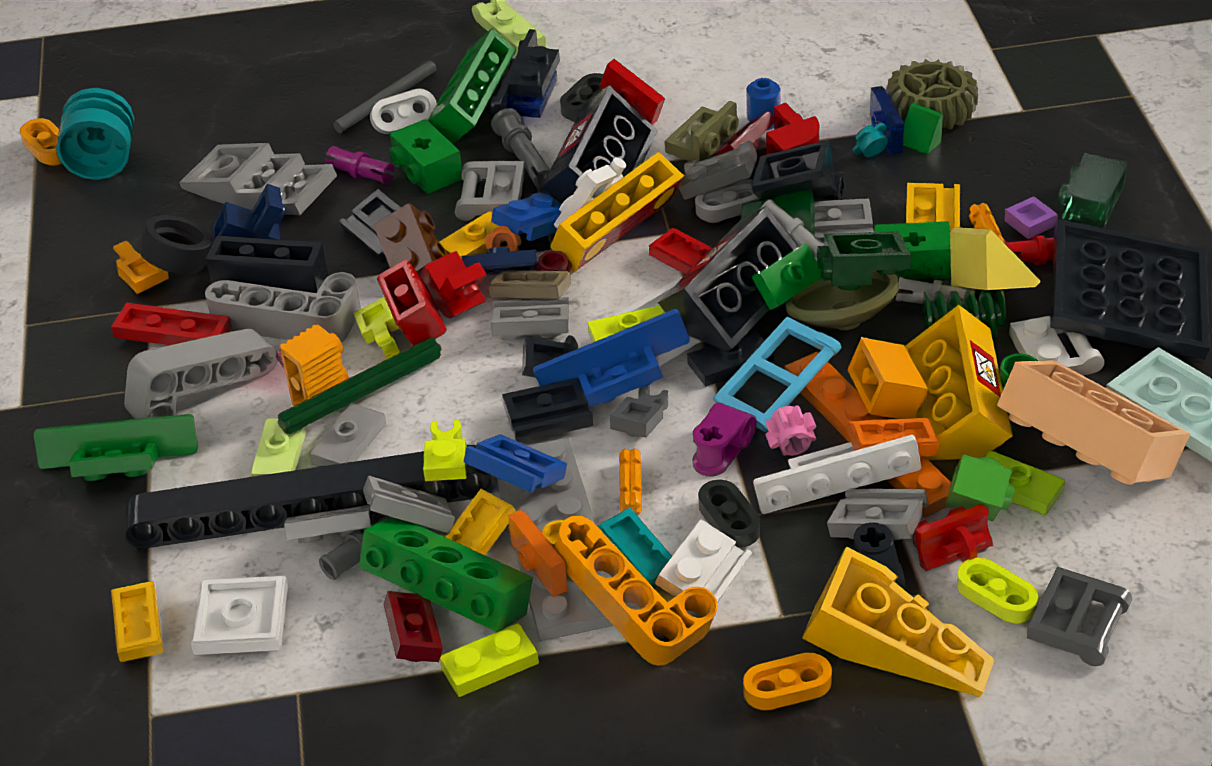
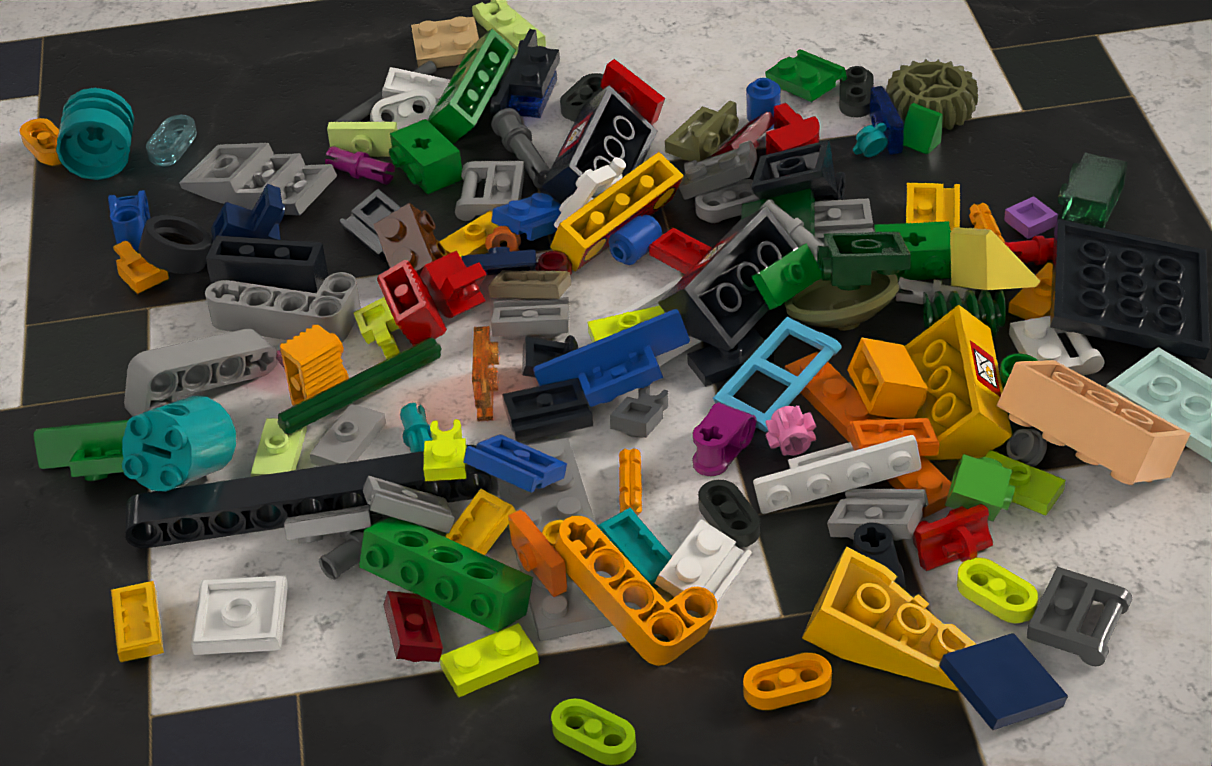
(129, 217): none -> blue piece
(167, 325): red plate -> none
(171, 140): none -> clear light blue plate
(178, 443): none -> teal cylinder
(362, 136): none -> yellowish green plate
(402, 81): none -> white plate
(415, 427): none -> teal axle
(444, 40): none -> tan plate
(484, 374): none -> clear orange plate
(596, 732): none -> lime plate
(633, 239): none -> blue brick
(806, 75): none -> green plate
(856, 92): none -> pearl dark grey plate
(1003, 681): none -> dark blue tile
(1027, 446): none -> dark grey plate
(1034, 301): none -> light orange plate

